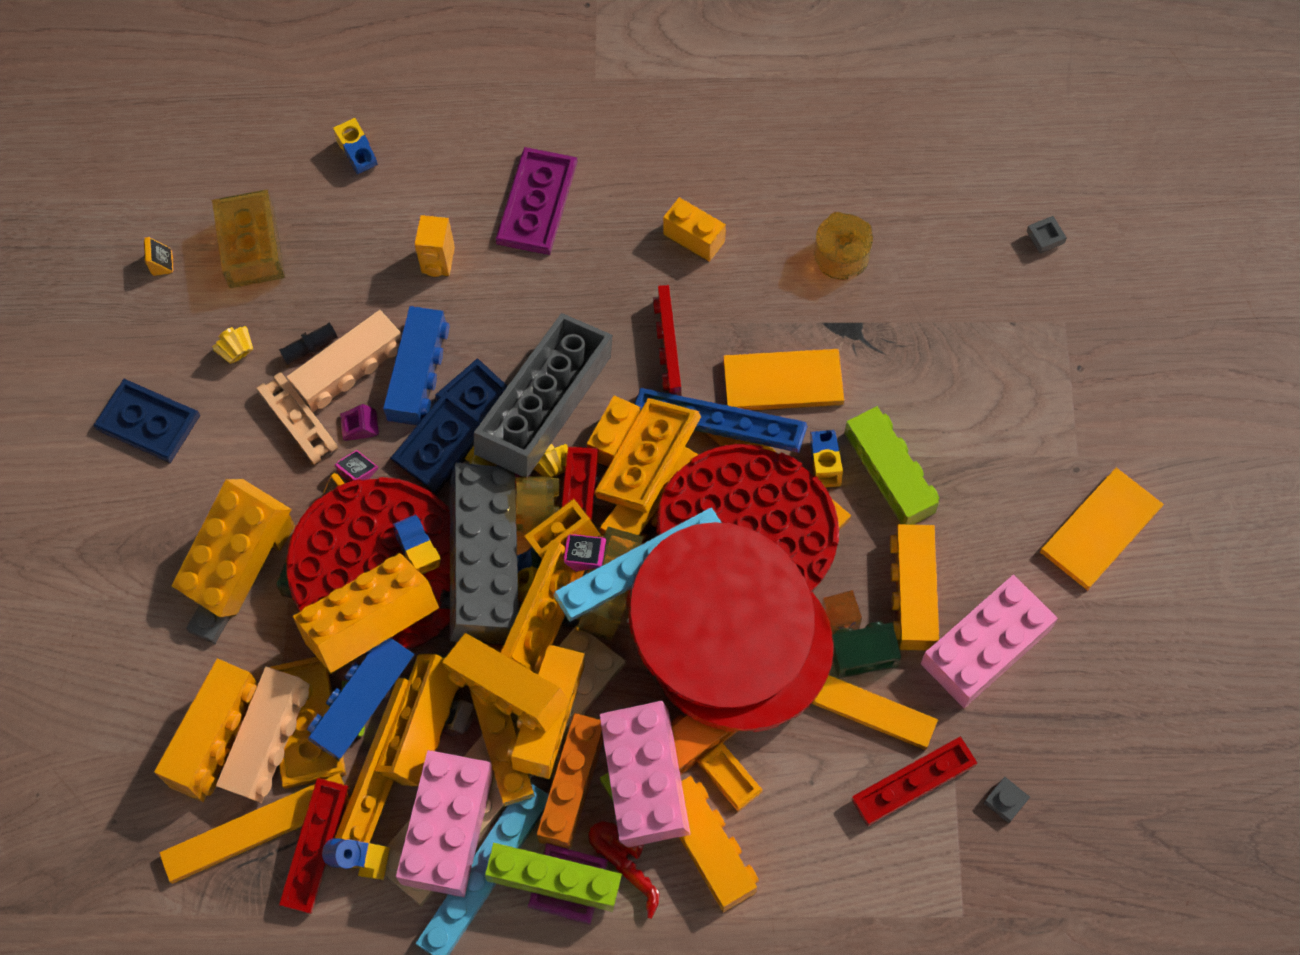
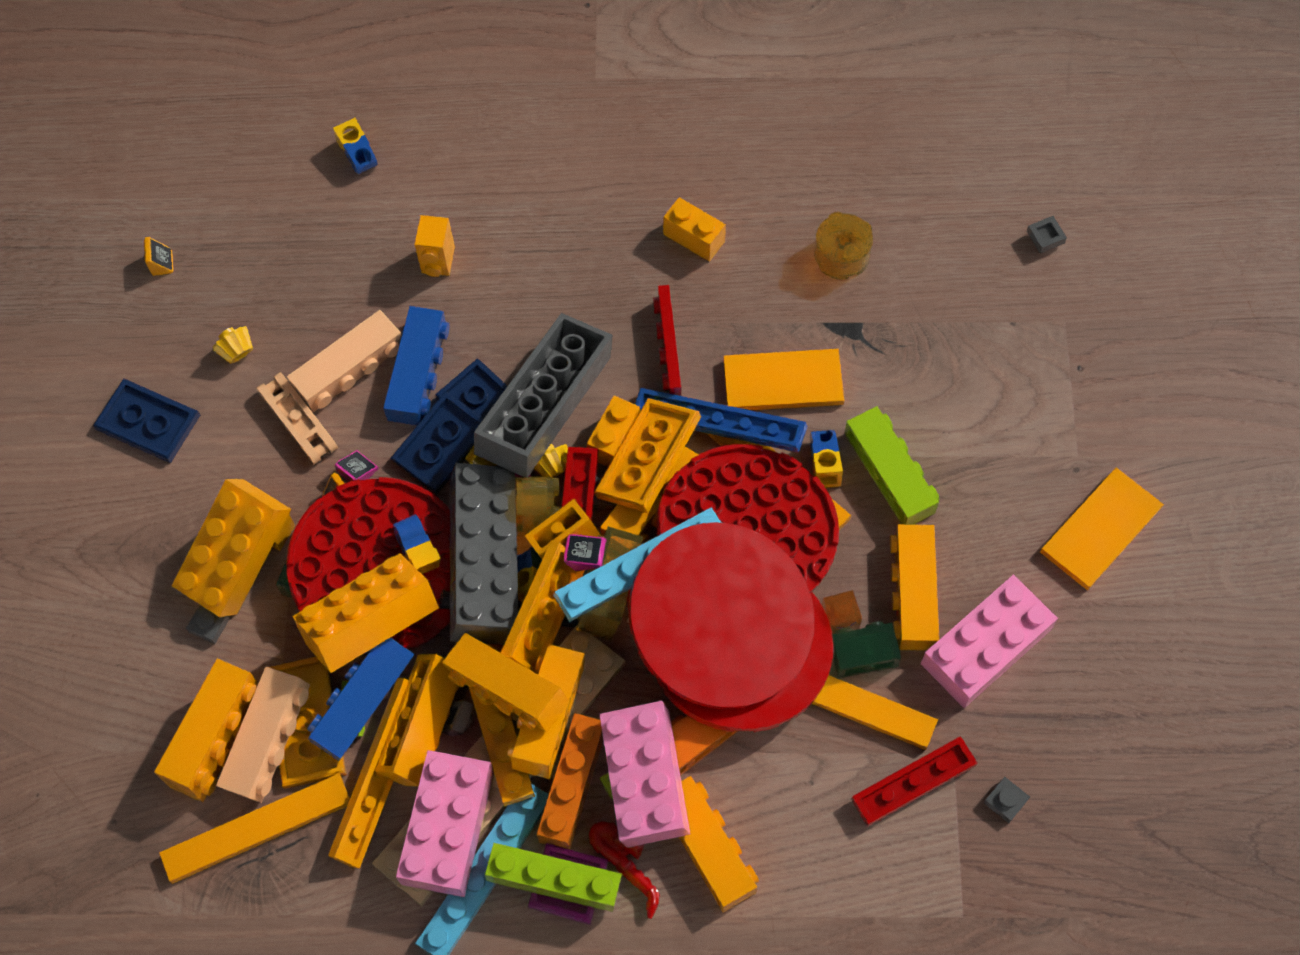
(248, 239): clear yellow brick -> none
(308, 343): black pin -> none
(318, 828): red plate -> none
(350, 853): leg -> none
(359, 423): magenta slope -> none
(536, 201): magenta tile -> none
(730, 777): light orange tile -> none

